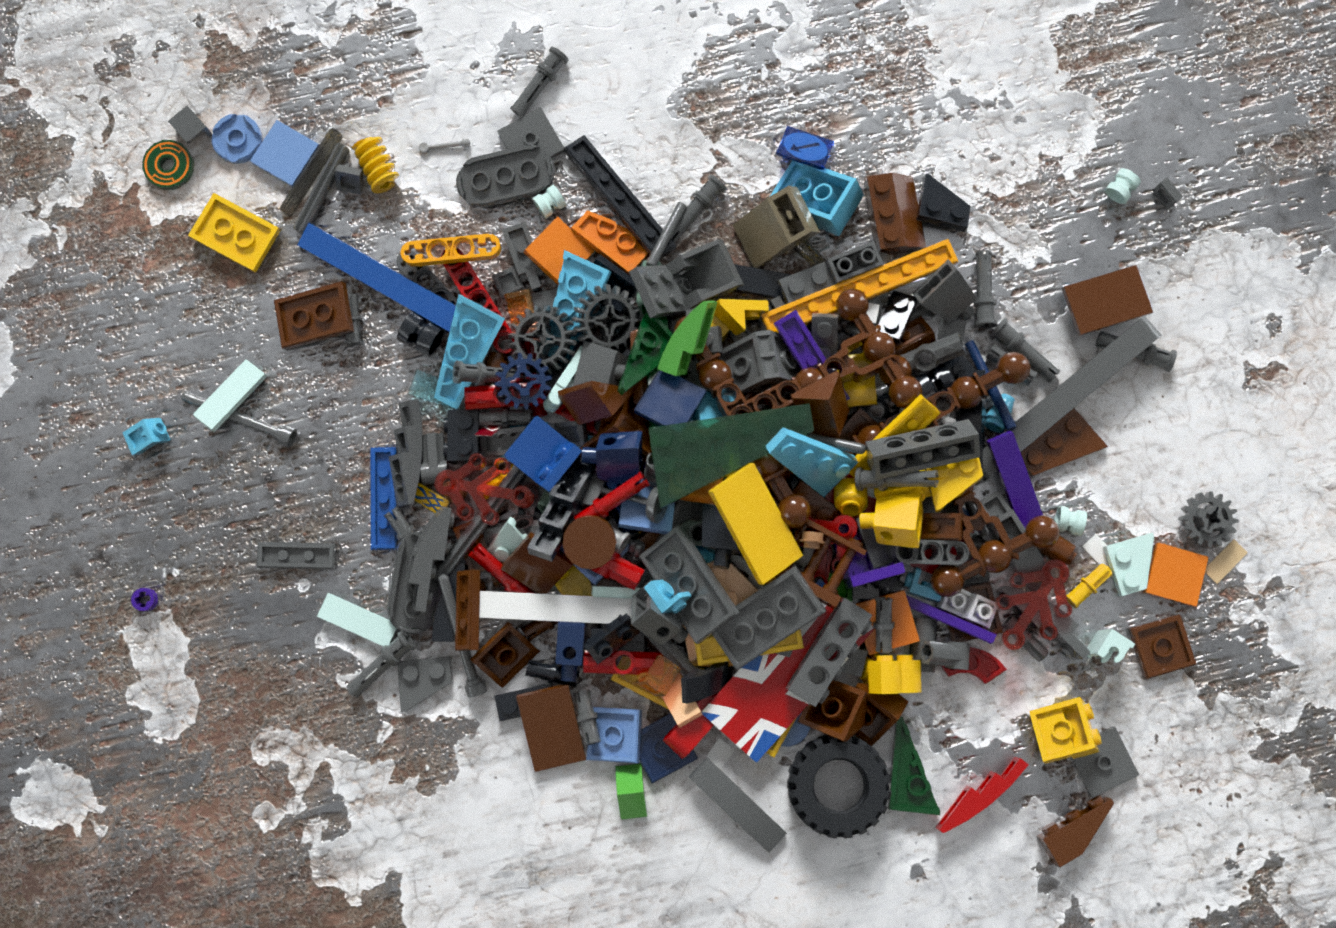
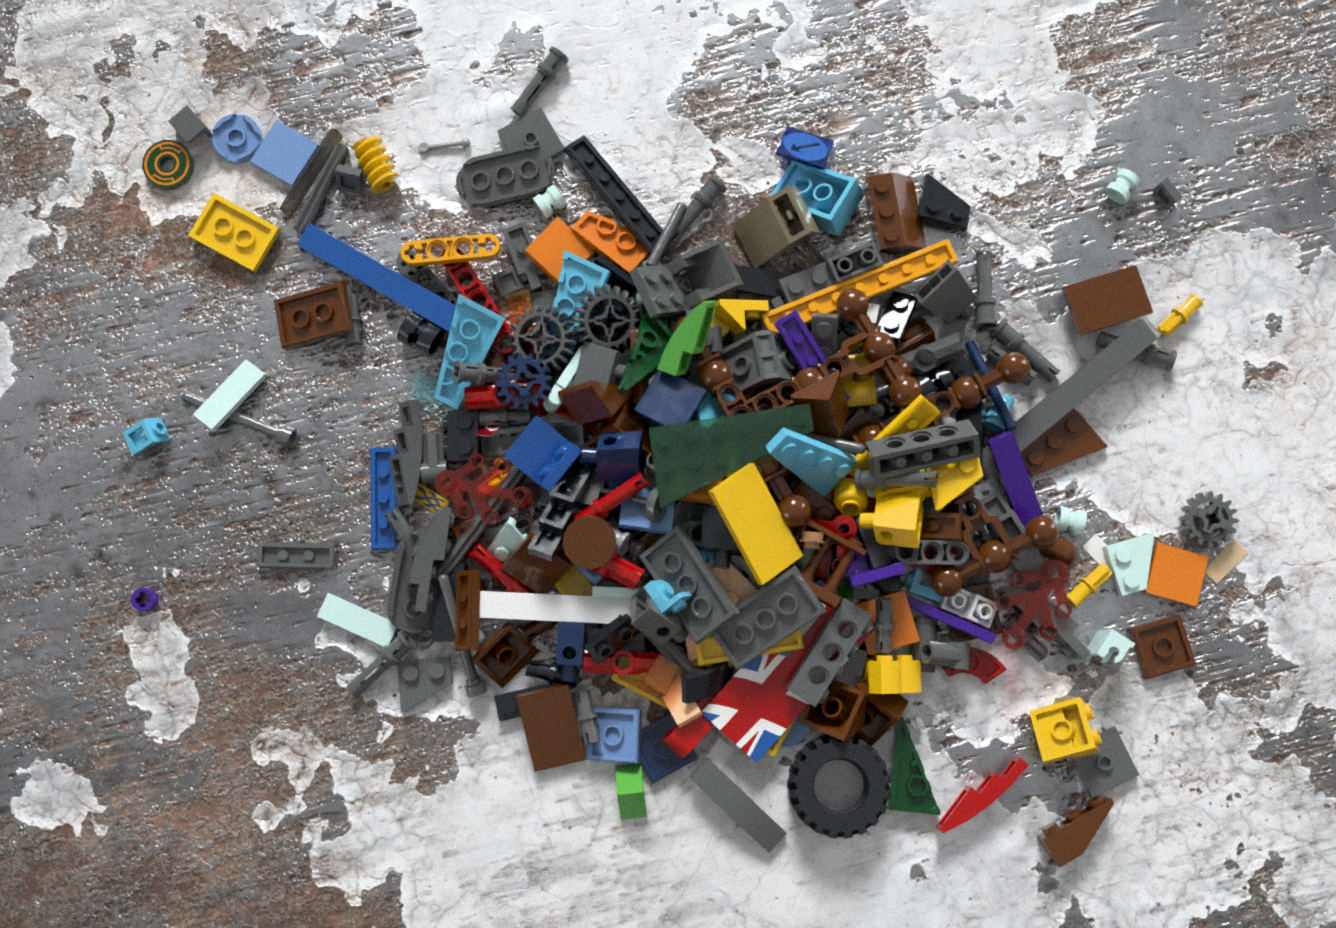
(1180, 315): none -> yellow axle

